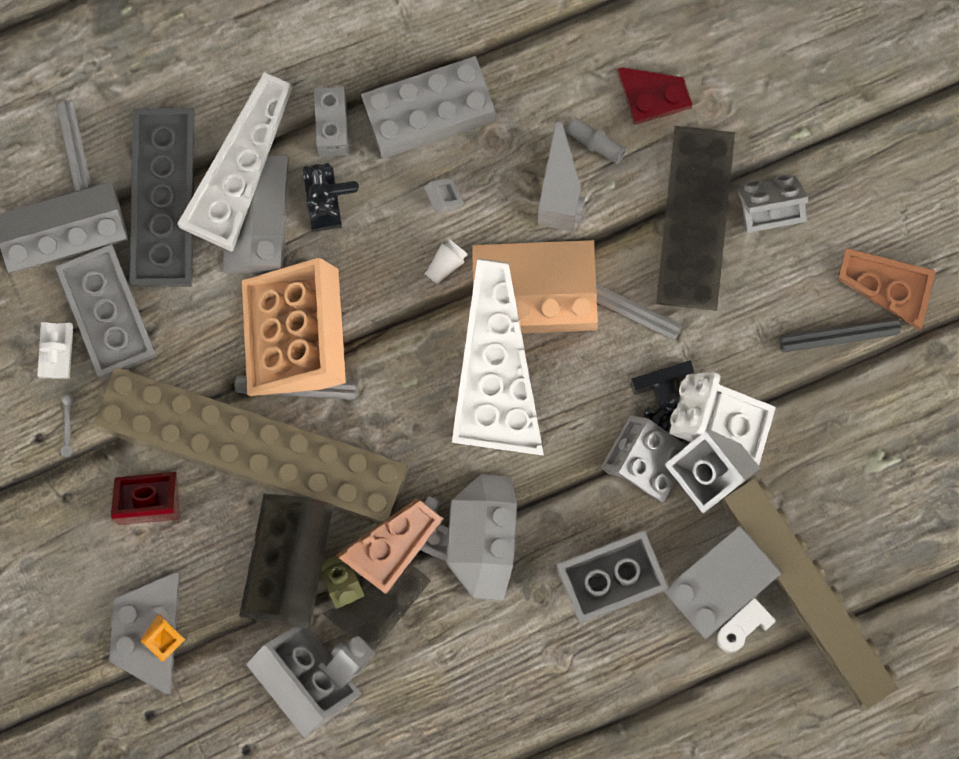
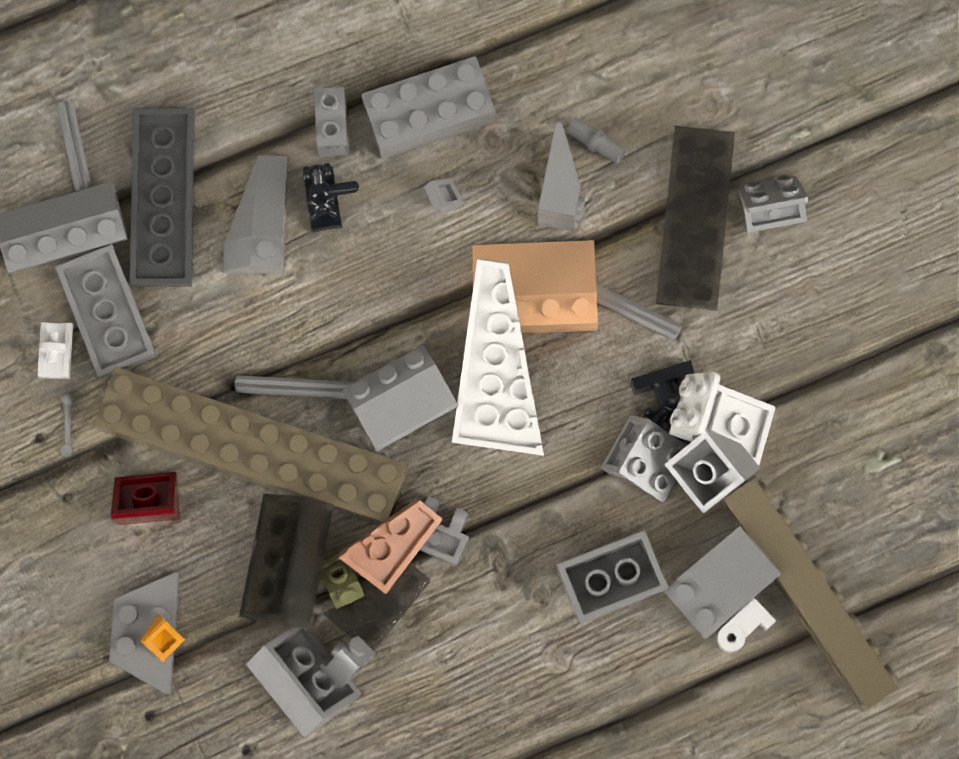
(231, 180): white wing -> none
(293, 329): light nougat slope -> none
(400, 398): none -> light grey slope
(446, 261): white cone -> none
(483, 536): light grey wedge -> none
(653, 94): dark red wing -> none
(840, 334): dark grey axle -> none
(890, 284): nougat wing -> none

